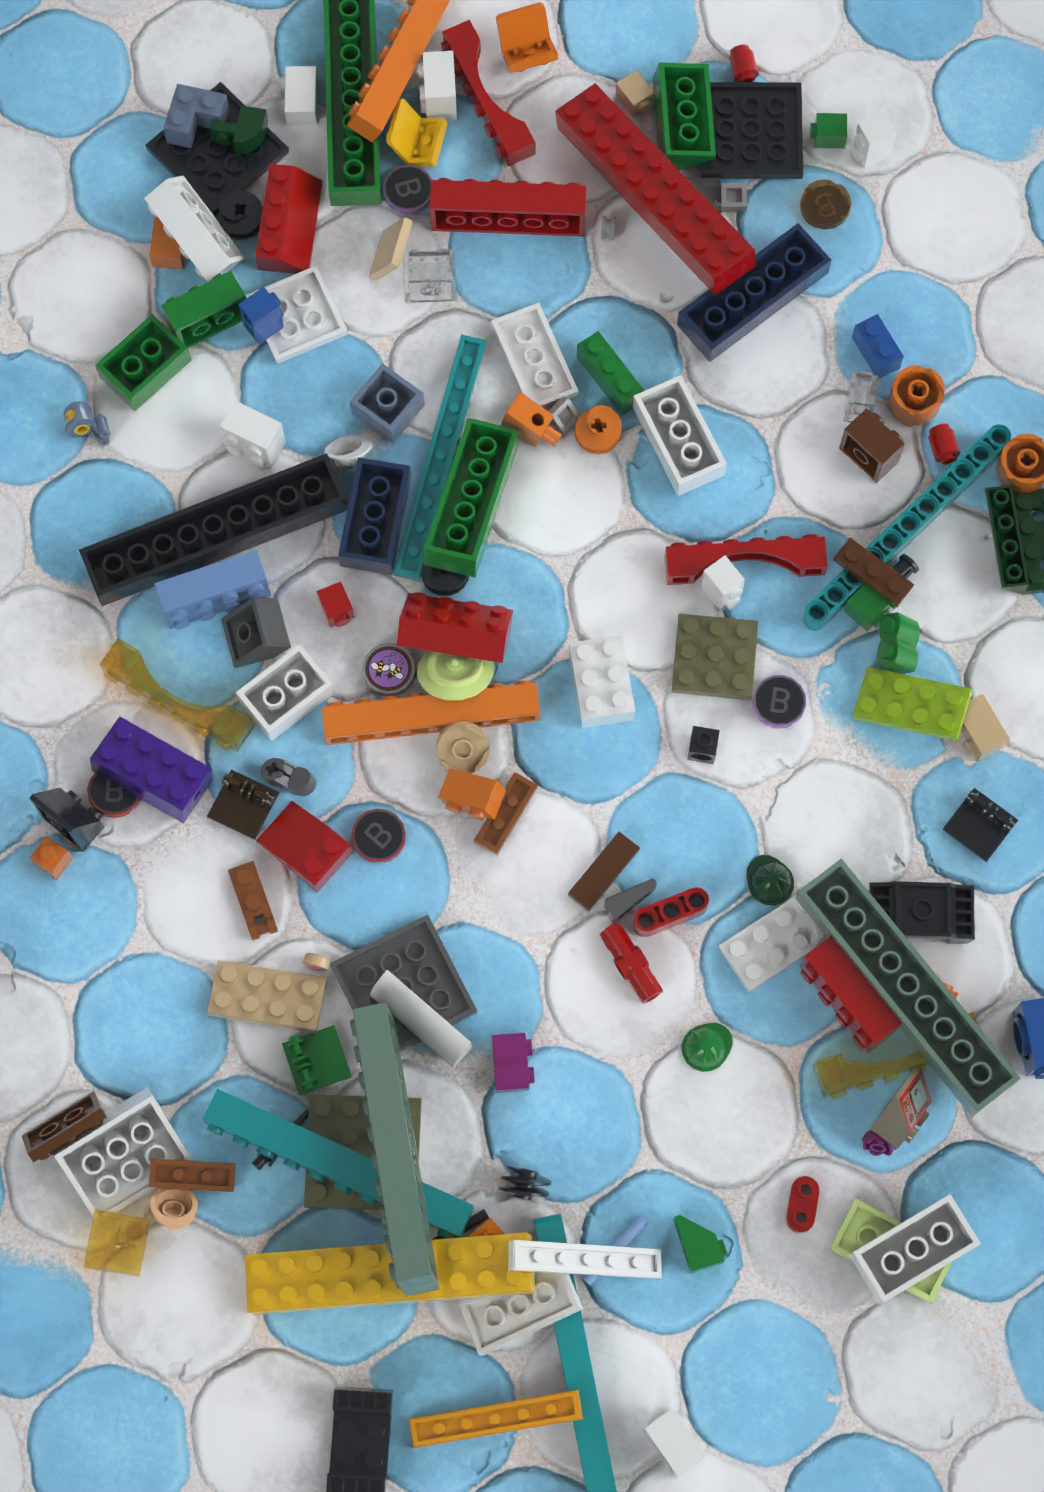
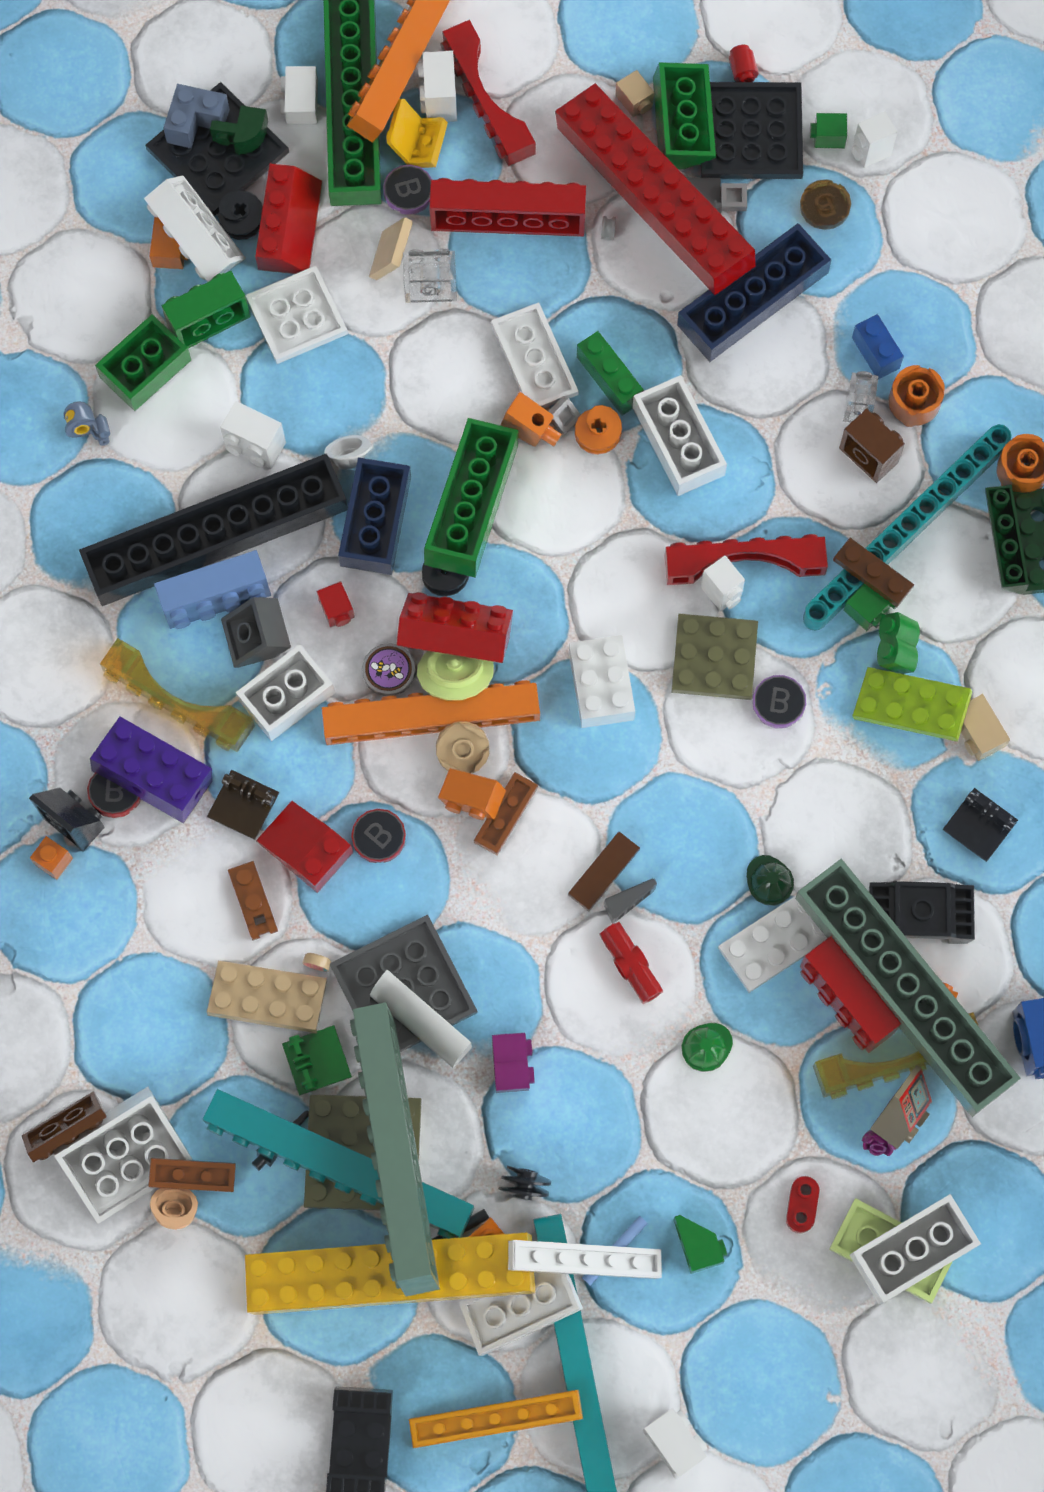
(117, 1243): clear yellow plate -> none
(261, 315): blue brick -> none
(277, 774): dark grey piece -> none
(387, 403): sand blue brick -> none
(440, 455): teal plate -> none
(525, 37): orange bracket -> none
(679, 902): red beam -> none
(703, 744): black brick -> none
(906, 566): black bush -> none
(943, 444): red brick -> none

